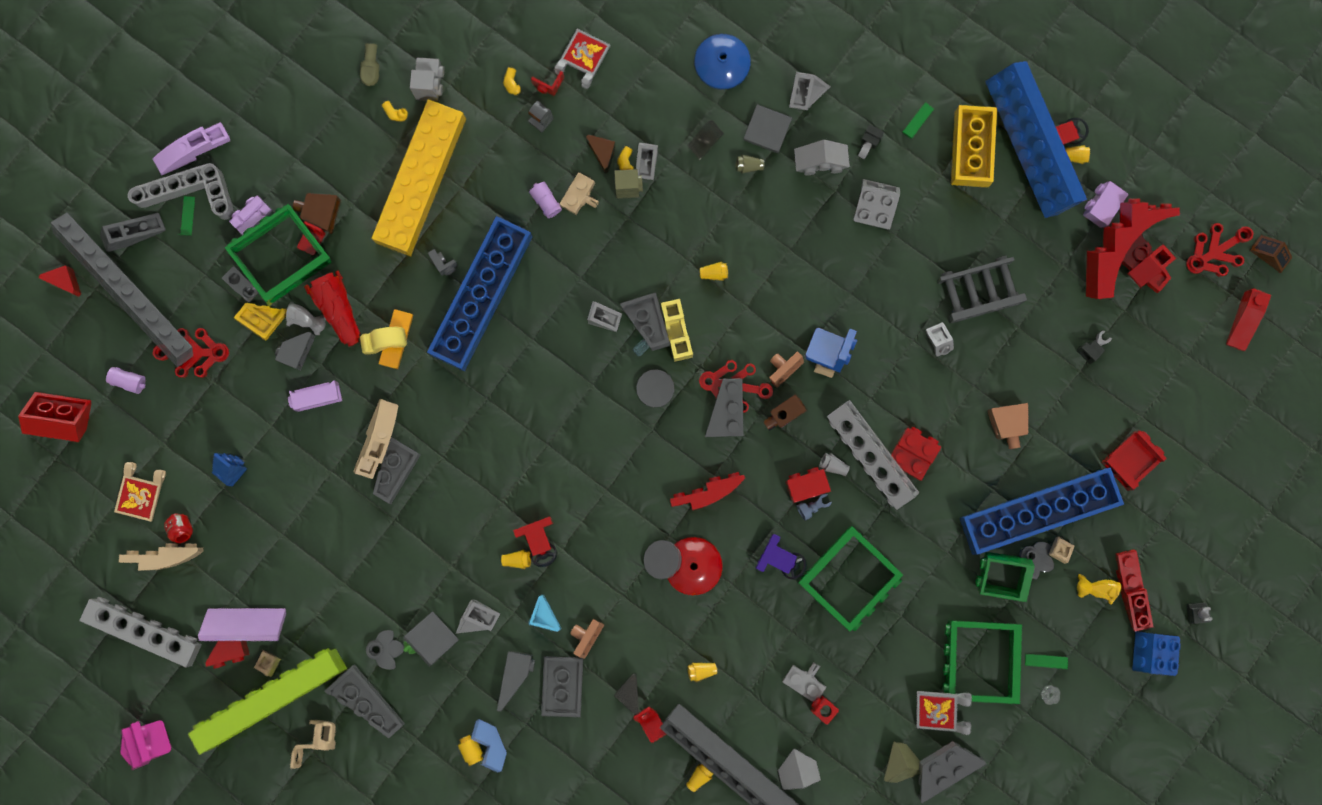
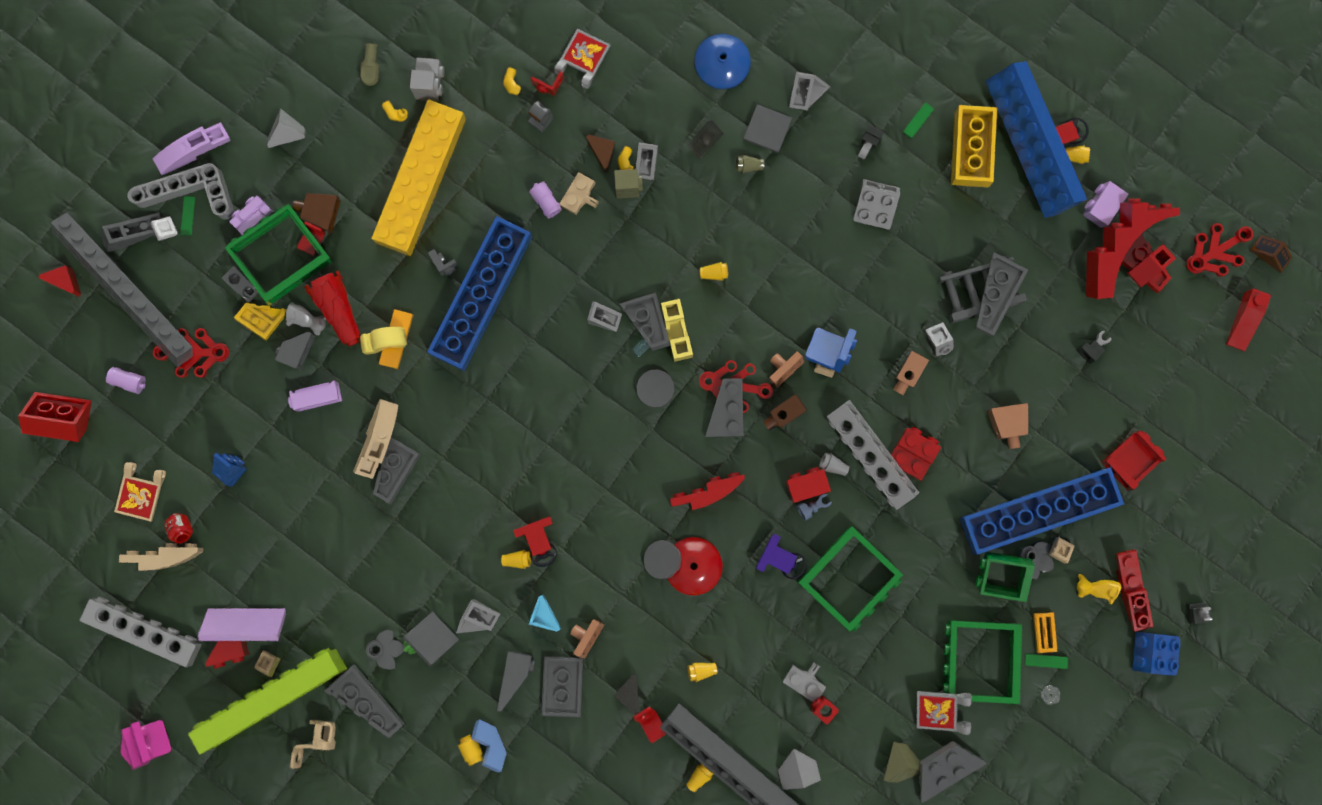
(163, 228): none -> white tile
(285, 130): none -> light grey slope
(822, 156): light grey brick -> none
(915, 364): none -> nougat torso
(1000, 288): none -> dark grey wing
(1044, 632): none -> light orange tile

